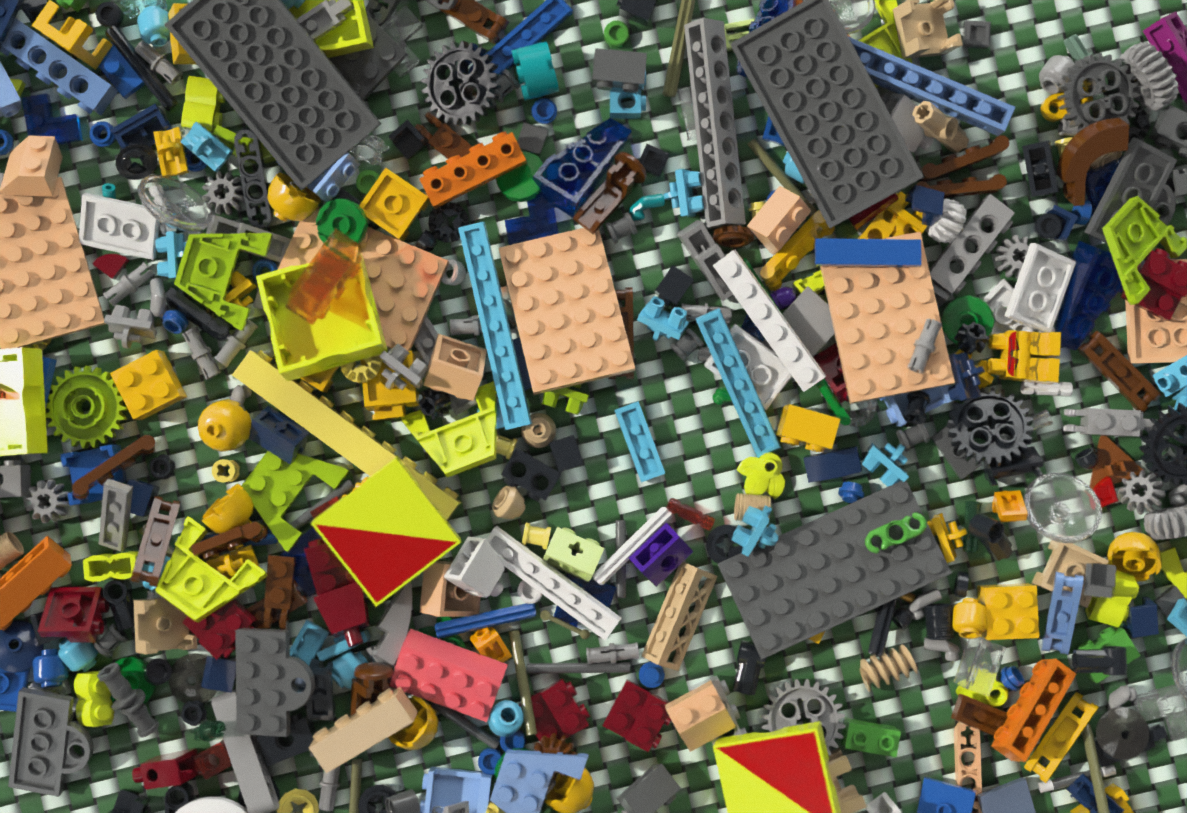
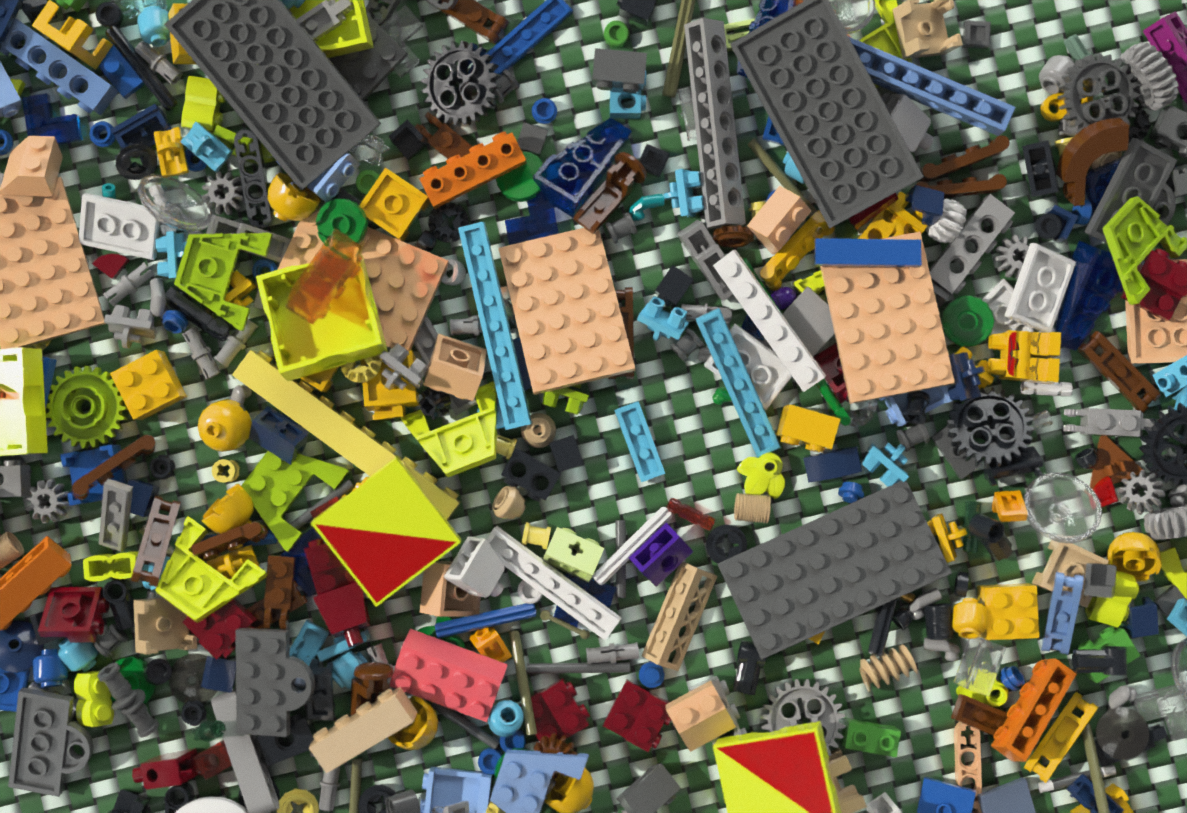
(394, 625): light grey slope -> none
(535, 70): teal brick -> none
(758, 520): medium azure hips -> none
(908, 532): bright green piece -> none
(924, 346): light grey pin -> none
(940, 126): tan piece -> none
(971, 338): black gear -> none

